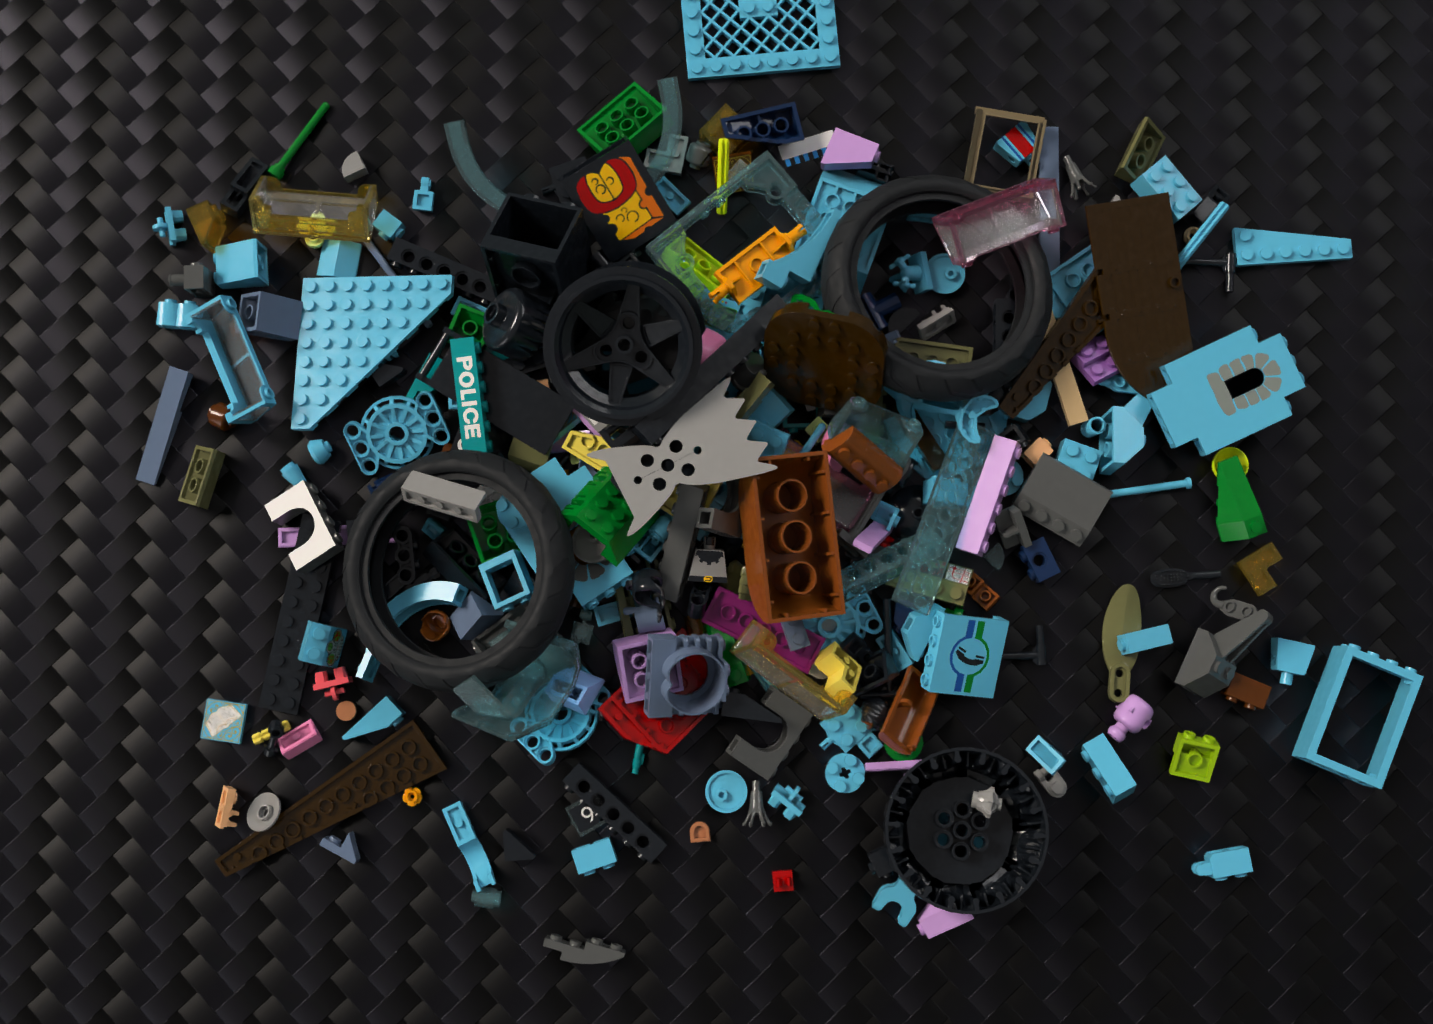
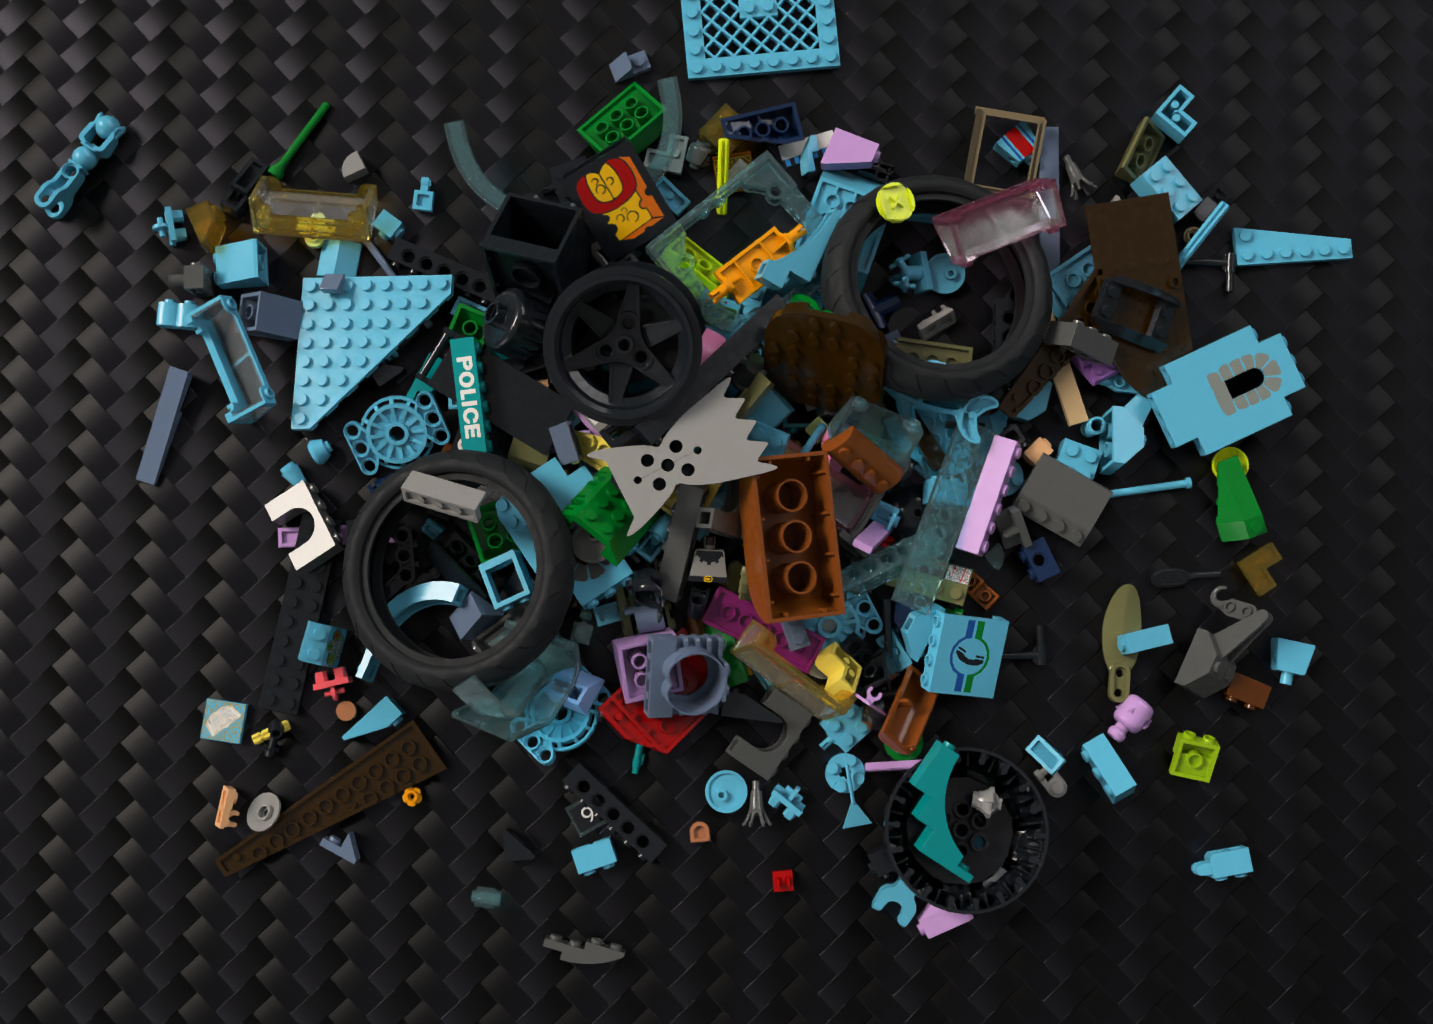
(84, 158): none -> medium azure piece
(201, 476): olive slope -> none
(217, 417): reddish brown head -> none
(299, 739): bright pink slope -> none
(332, 283): none -> sand blue slope
(435, 625): dark orange hair -> none
(469, 845): medium azure piece -> none
(566, 443): none -> sand blue panel
(629, 66): none -> sand blue slope
(806, 160): none -> medium azure slope
(855, 815): none -> medium azure piece
(869, 700): none -> lavender piece
(870, 744): medium azure tile -> none
(895, 202): none -> neon yellow tile
(936, 839): none -> teal arch
(1082, 340): none -> dark grey wedge
(1160, 321): none -> black wedge
(1172, 118): none -> medium azure brick
(1323, 704): medium azure door -> none

